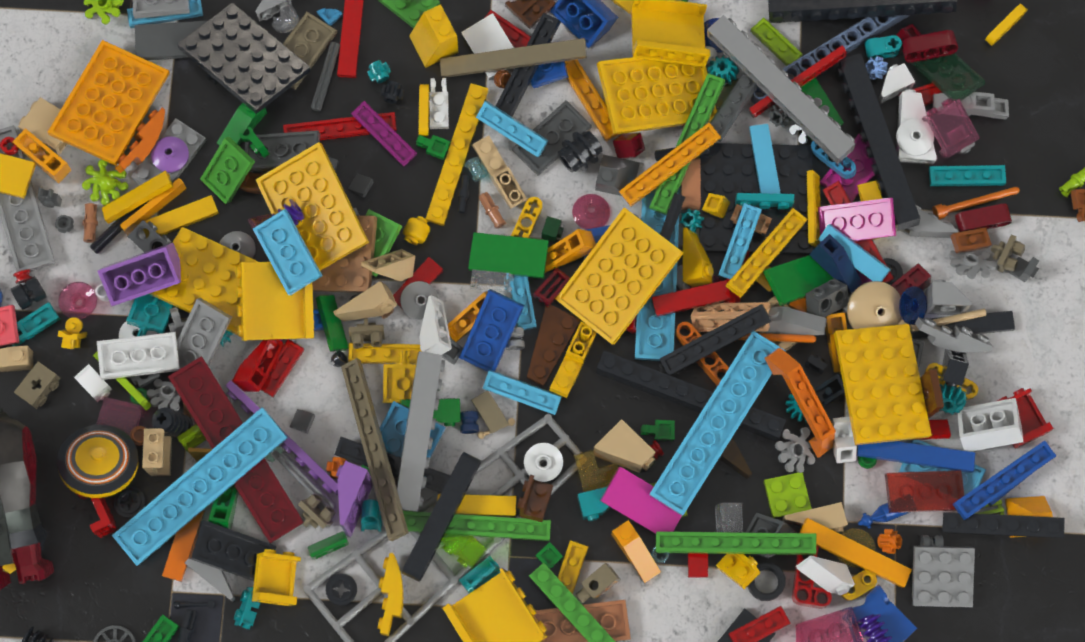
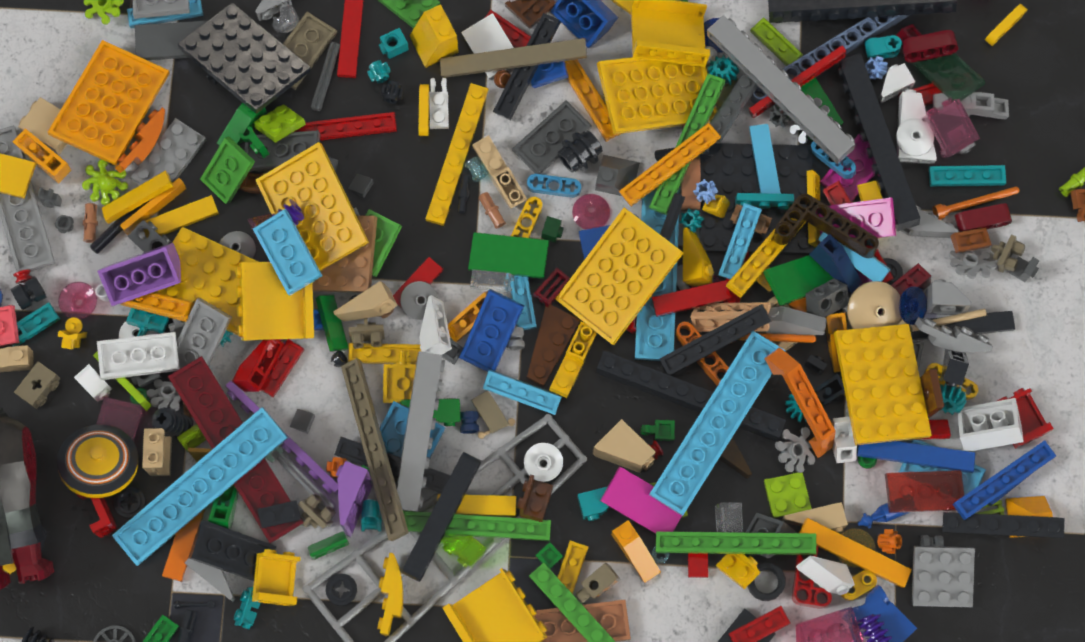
(4, 142): red bush -> none
(137, 435): dark orange plate -> none
(162, 305): none -> light orange tile
(174, 161): medium lavender dish -> none
(279, 123): none -> lime plate
(279, 514): none -> black plate
(329, 16): dark azure tile -> none
(383, 133): magenta tile -> none
(393, 36): none -> teal brick
(395, 265): tan slope -> none
(416, 230): yellow head -> none
(435, 147): green plate -> none
(480, 574): teal hinge -> none
(512, 128): medium azure plate -> none
(566, 193): none -> dark azure beam
(570, 249): light orange slope -> none
(589, 473): clear yellow plate -> none
(628, 145): dark red panel -> none
(705, 191): none -> light blue gear
(825, 224): none -> dark brown beam

